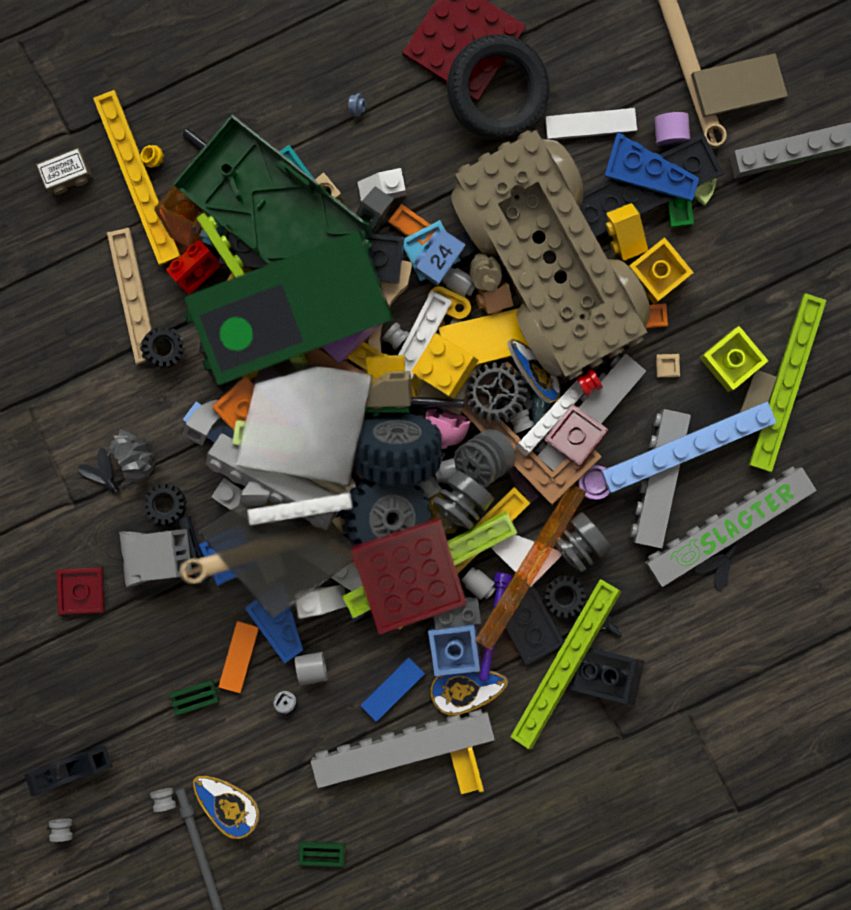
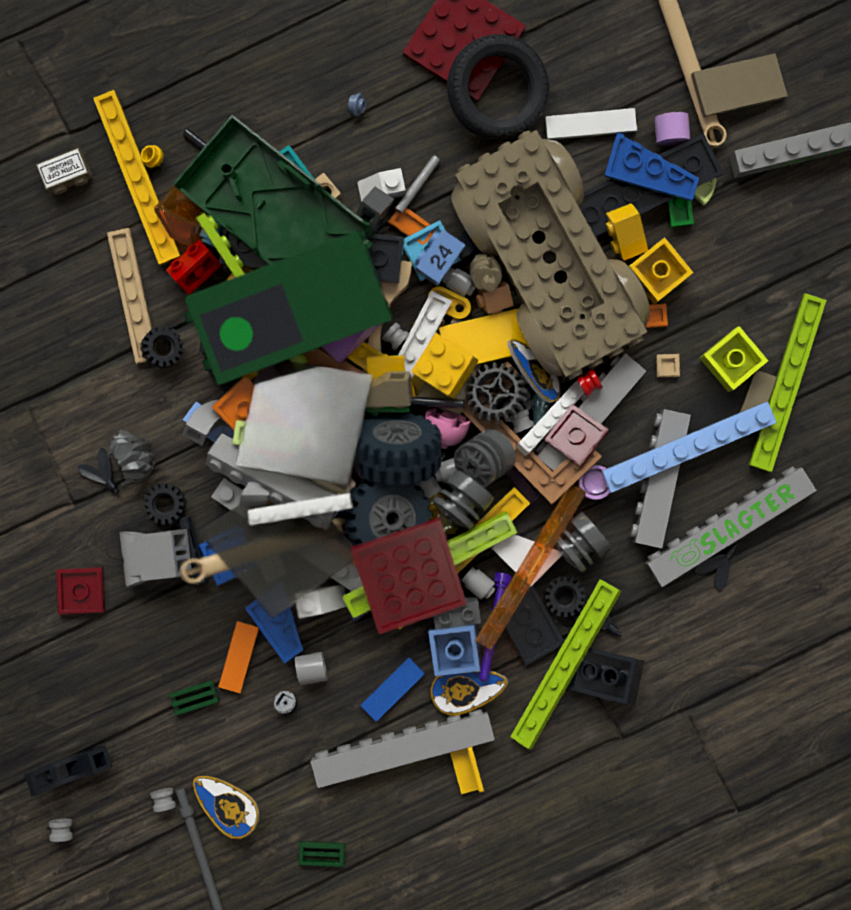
(418, 183): none -> light grey bar

